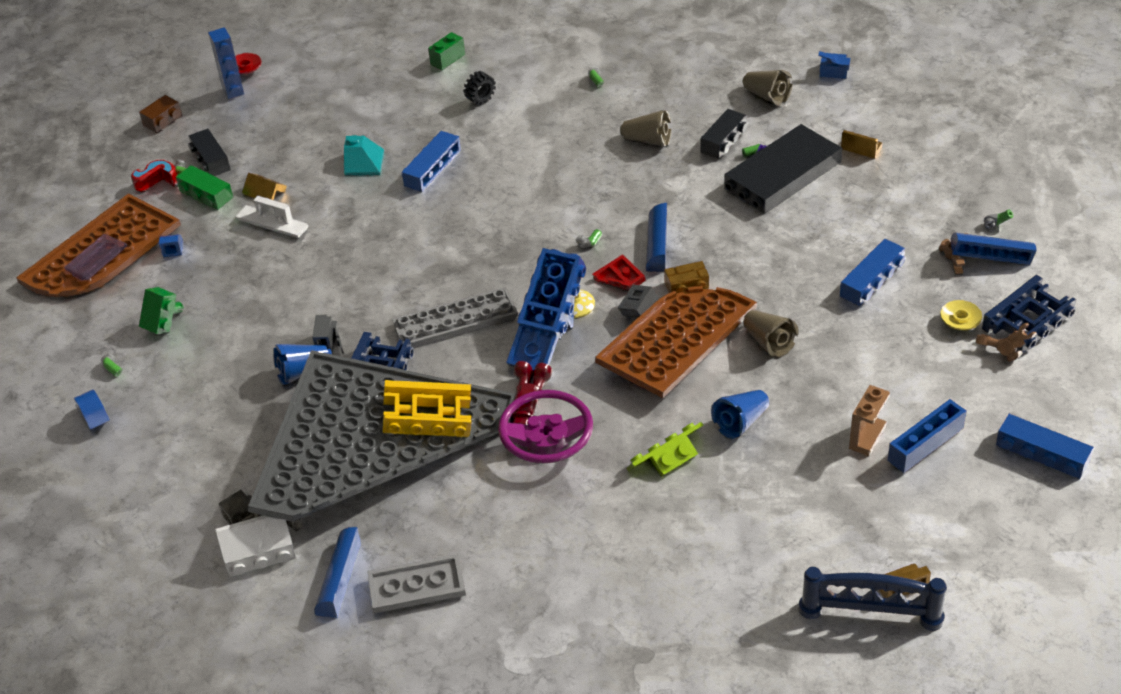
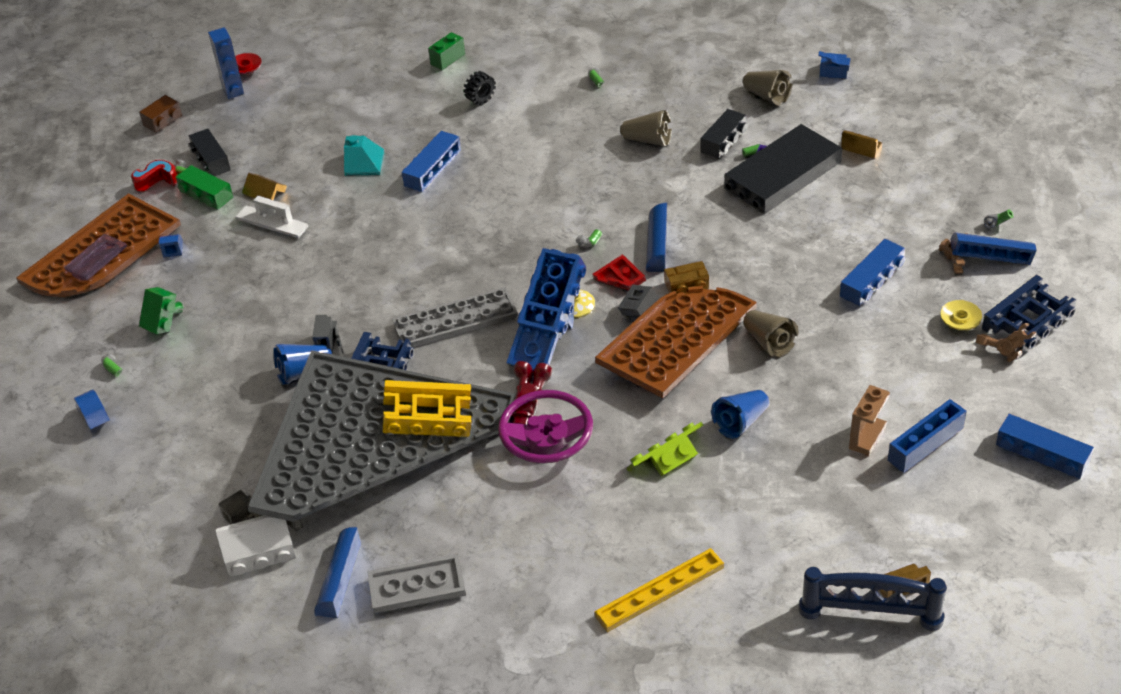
(658, 590): none -> yellow tile

